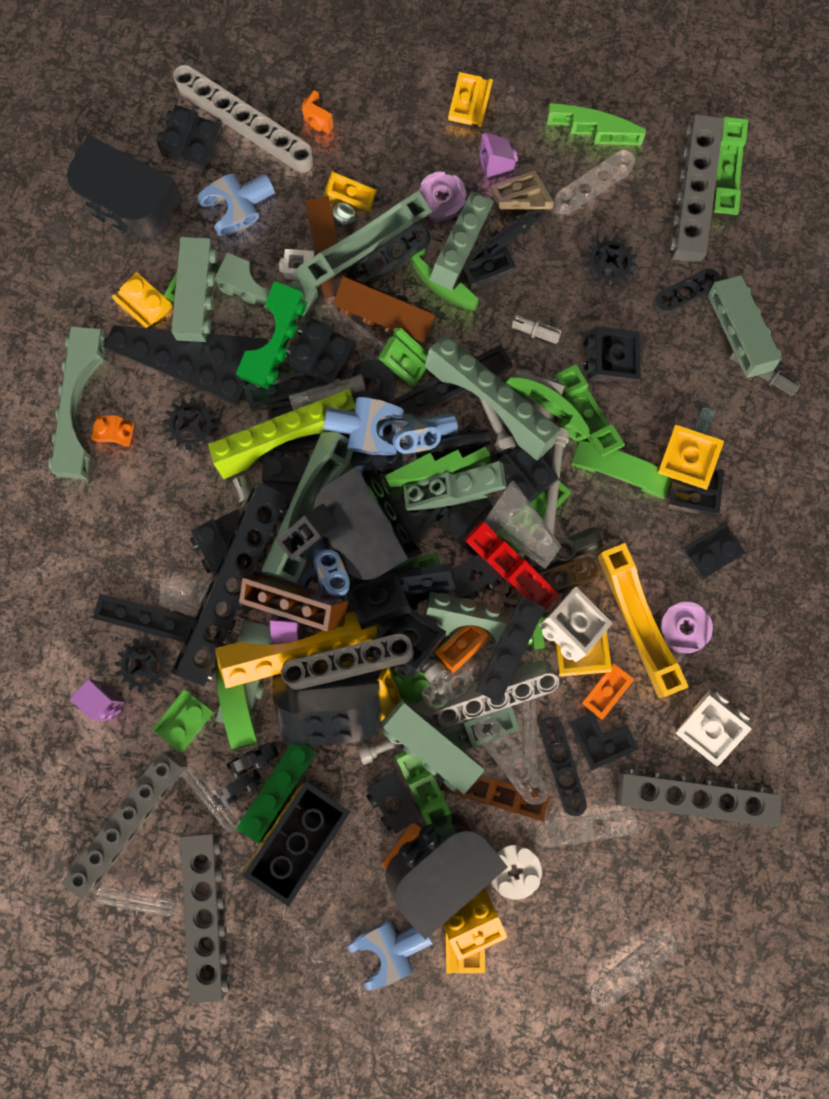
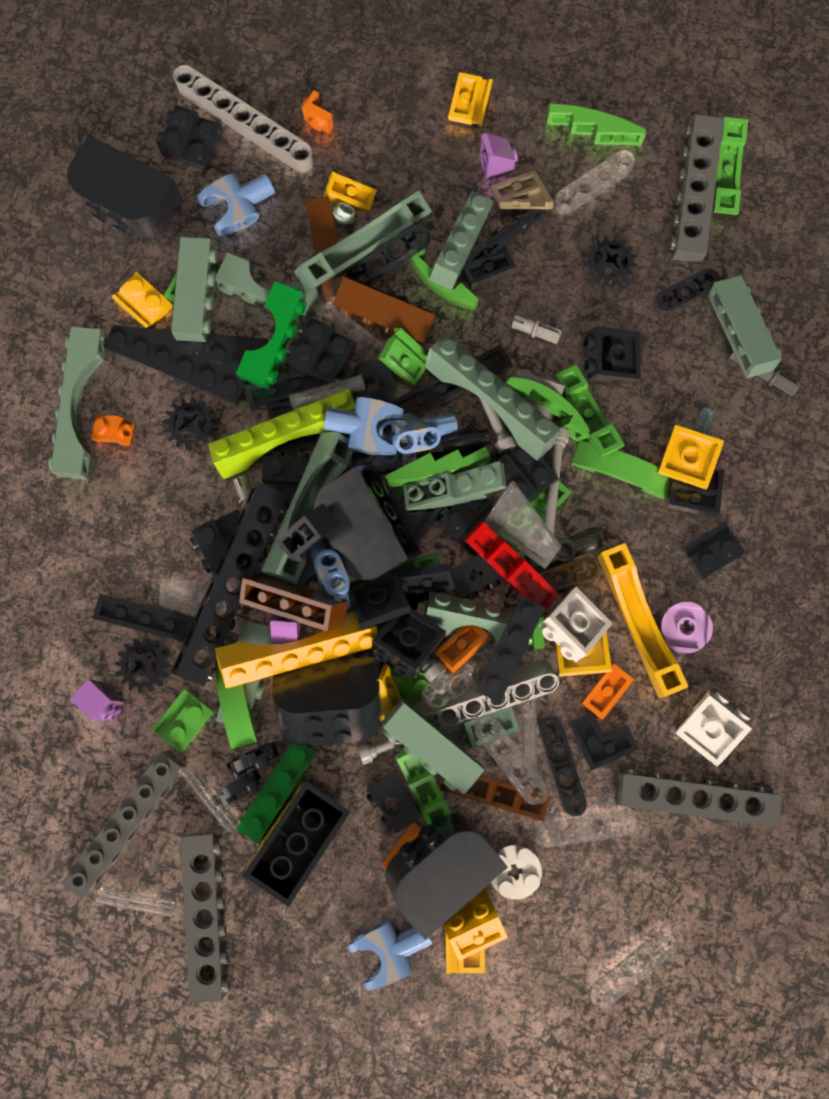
(293, 259): white brick -> none
(335, 657): dark grey beam -> none
(445, 184): lavender plate -> none

